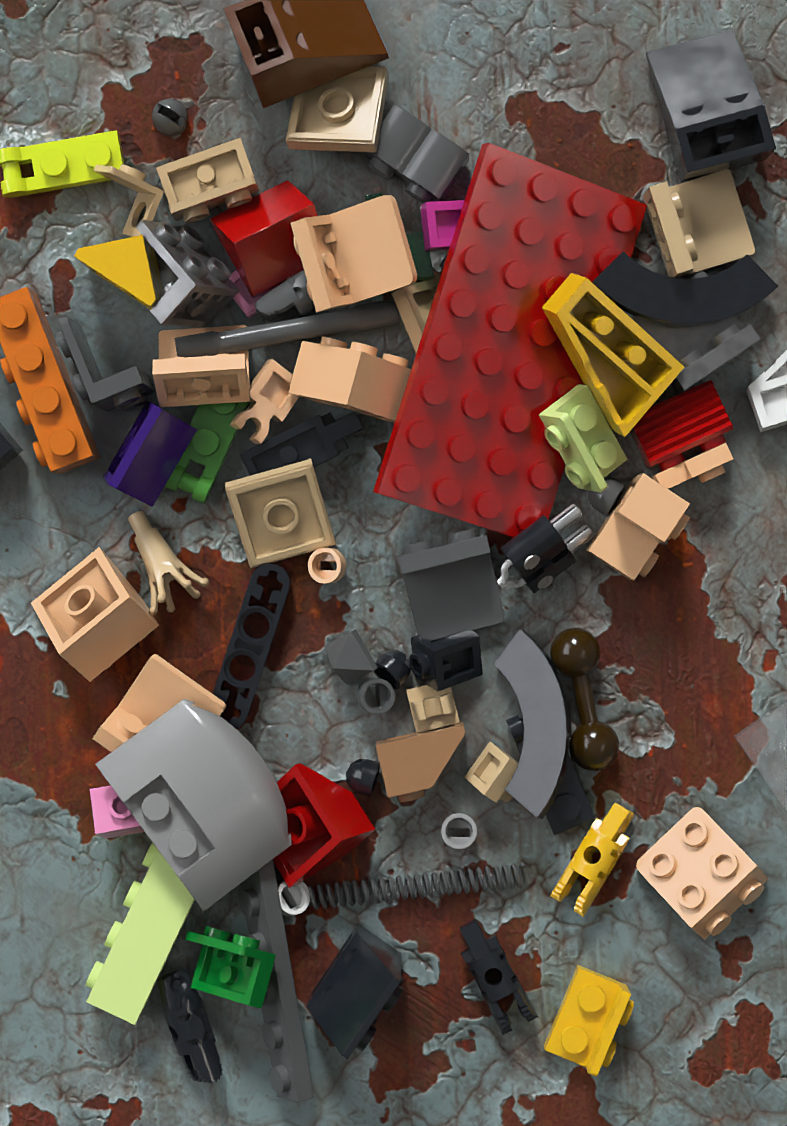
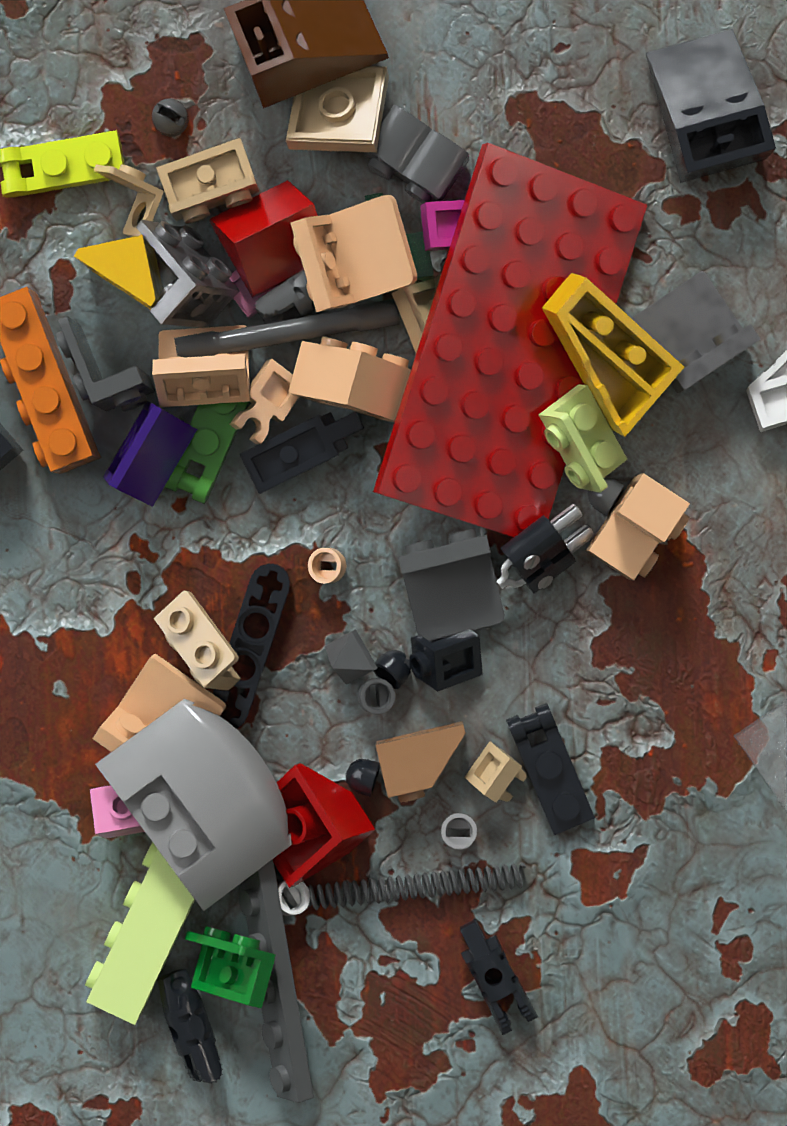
(93, 615): light nougat slope -> none
(161, 564): tan piece -> none
(199, 642): none -> tan bracket
(280, 513): tan tile -> none
(355, 989): black slope -> none
(432, 708): tan tile -> none
(545, 723): tile -> none
(589, 1020): yellow bracket -> none
(593, 742): dark brown piece -> none
(610, 840): yellow hinge -> none
(680, 299): black tile -> none
(681, 424): red brick -> none
(699, 223): tan bracket -> none
(702, 873): light nougat bracket -> none
(705, 466): light nougat plate -> none

